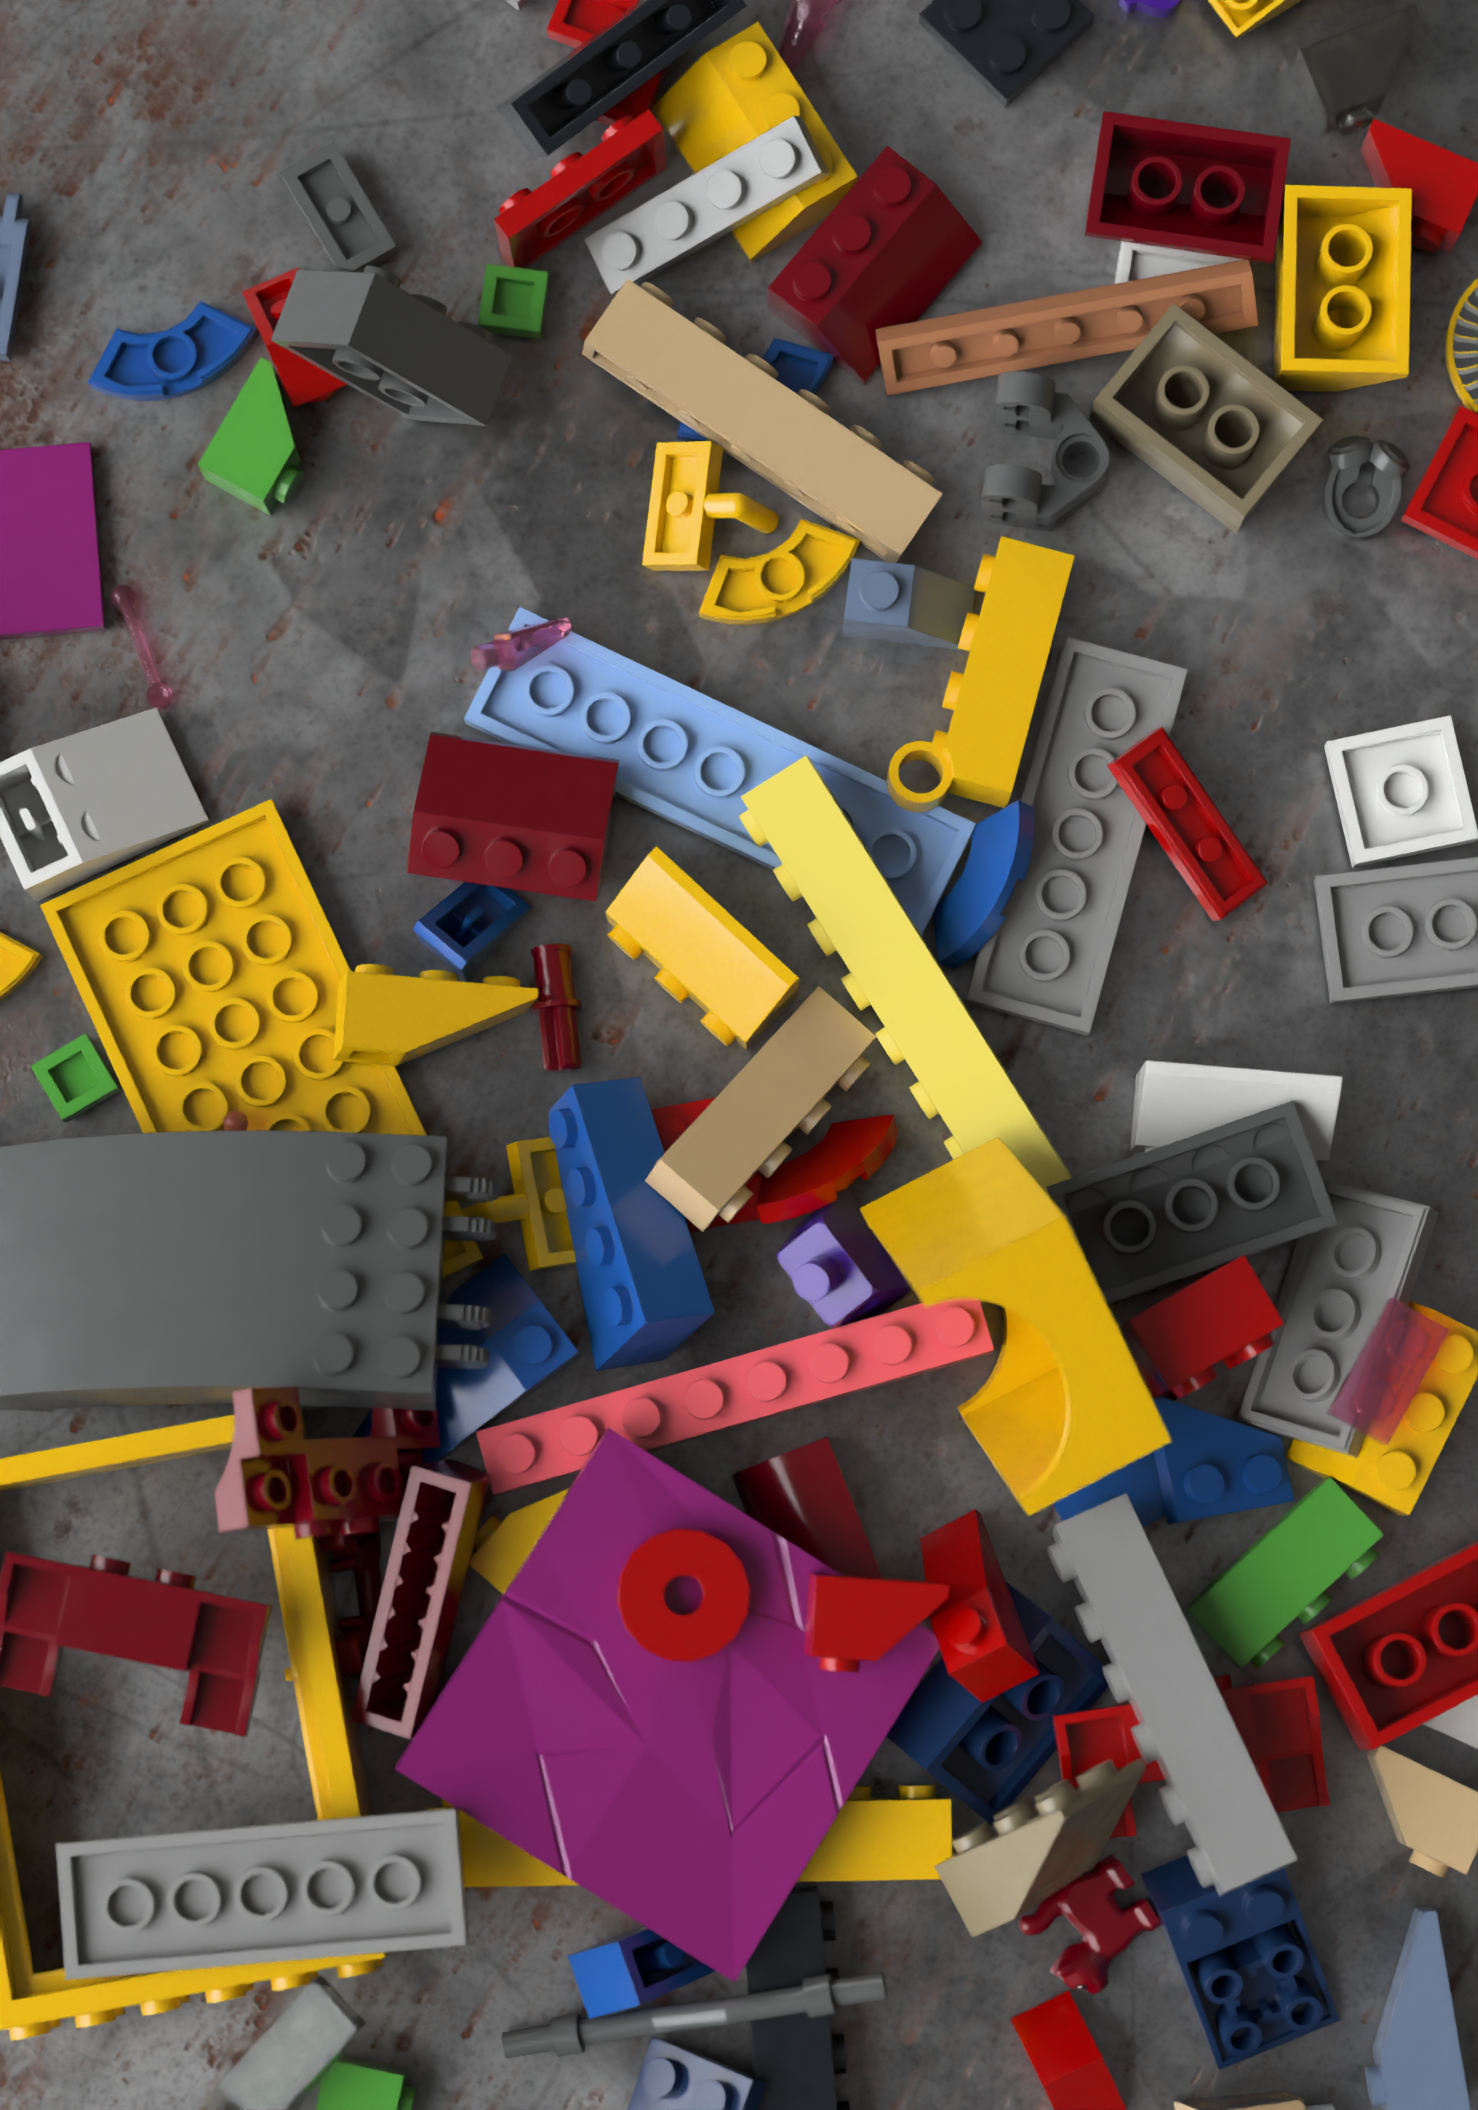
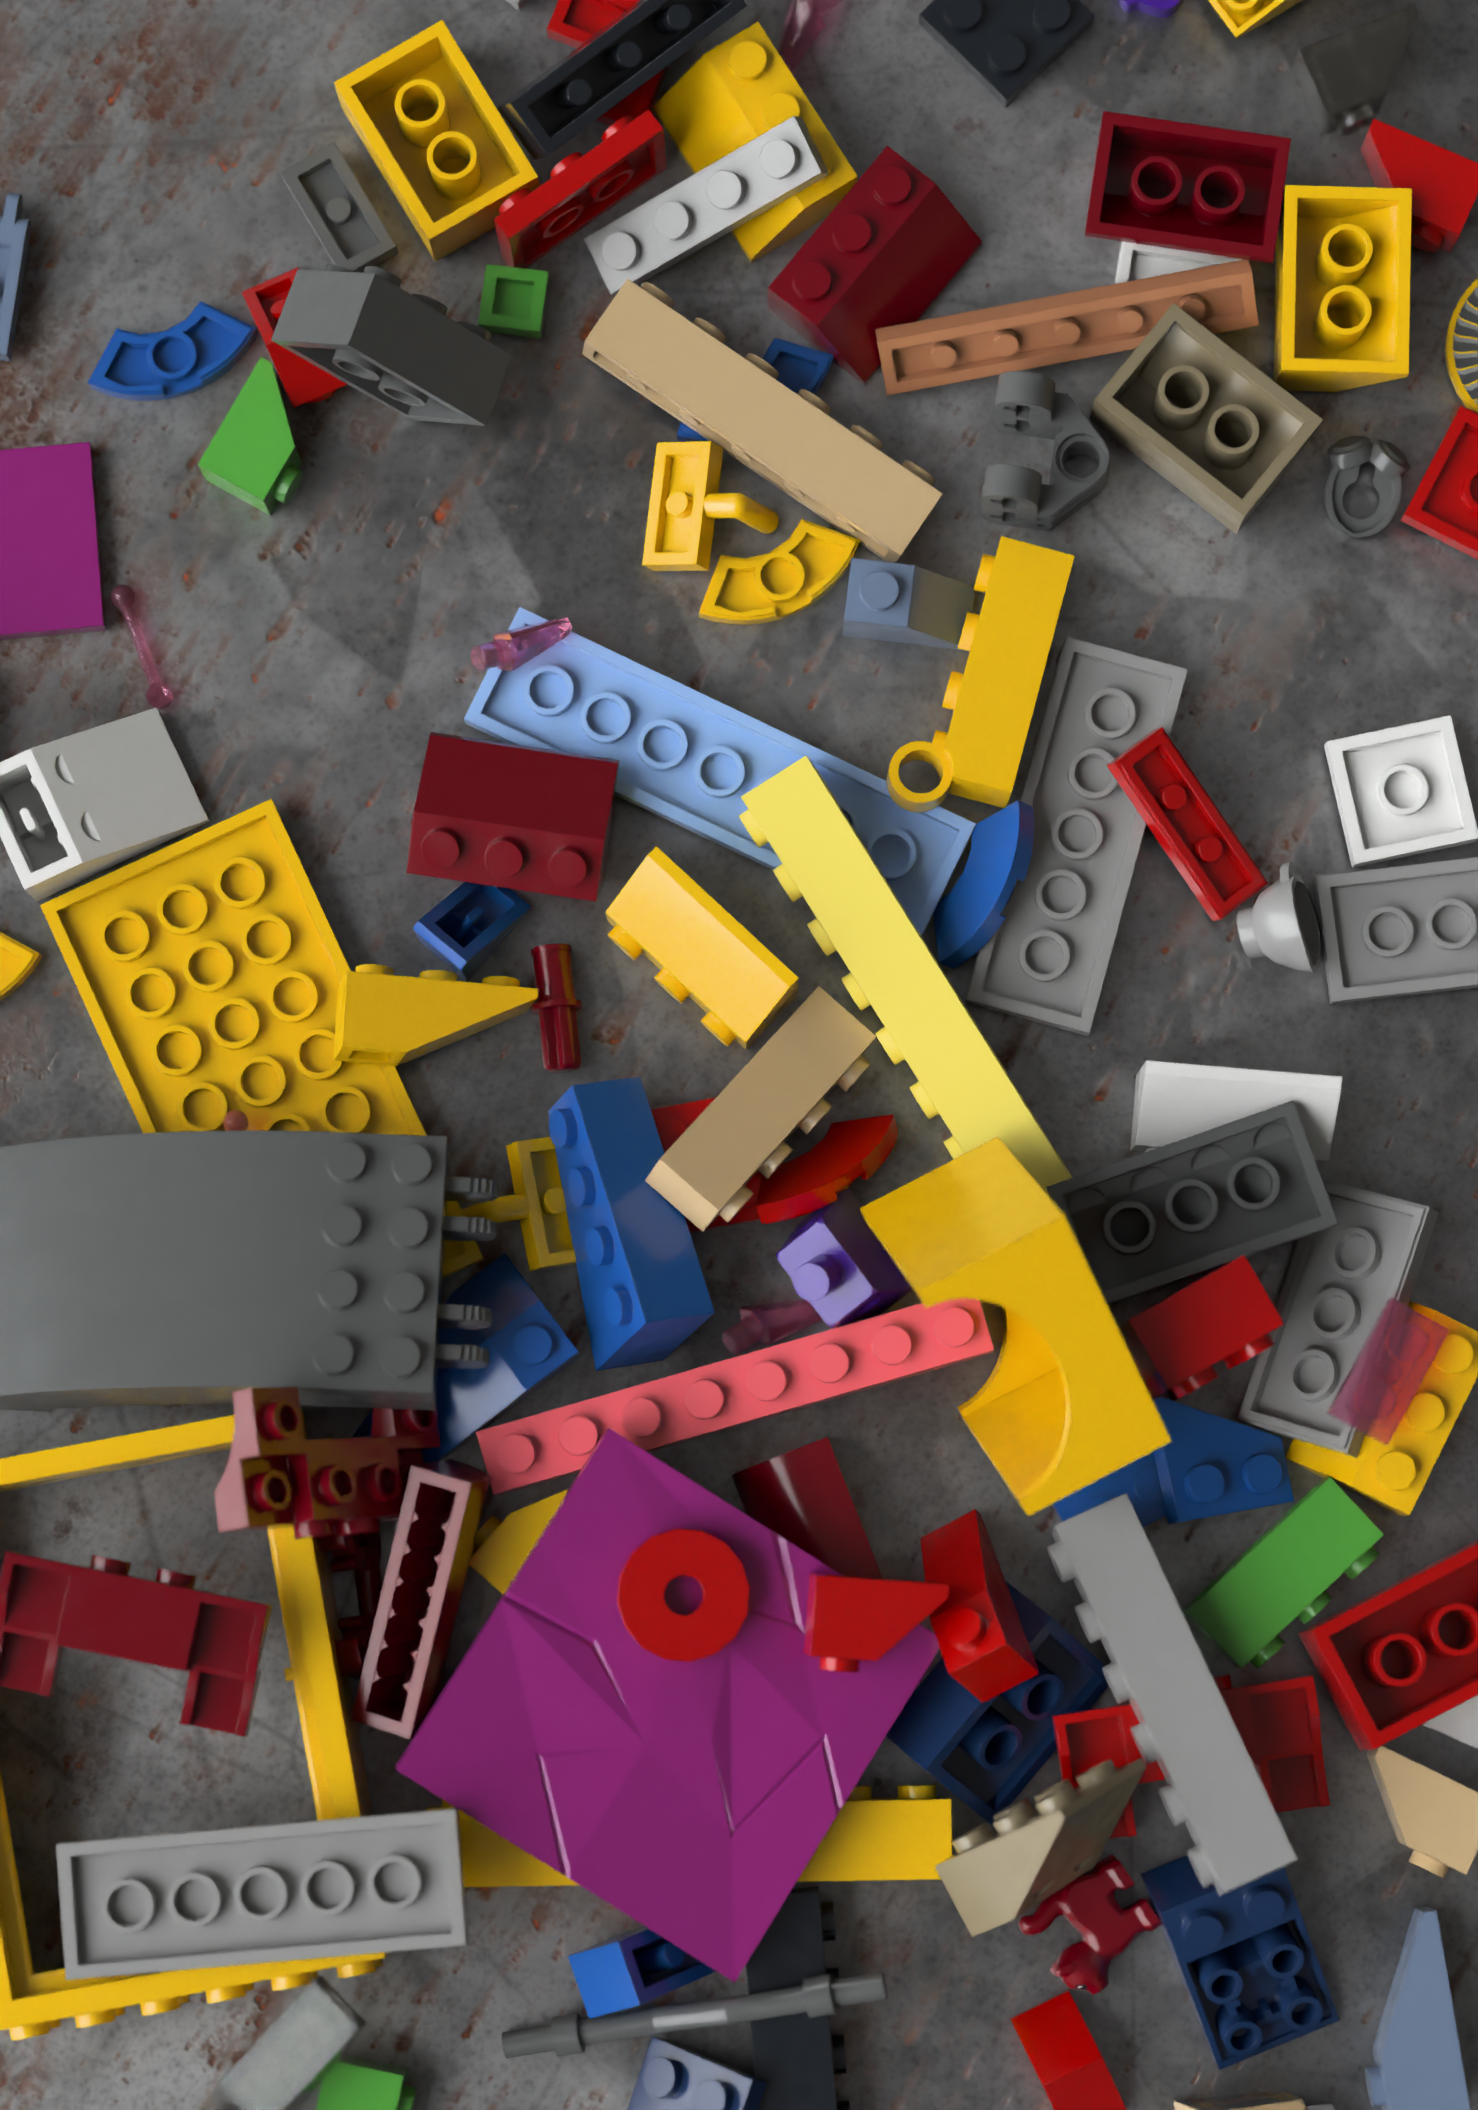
(75, 1078): bright green plate -> none
(436, 138): none -> yellow brick
(768, 1323): none -> clear pink bar
(1283, 924): none -> light grey piece

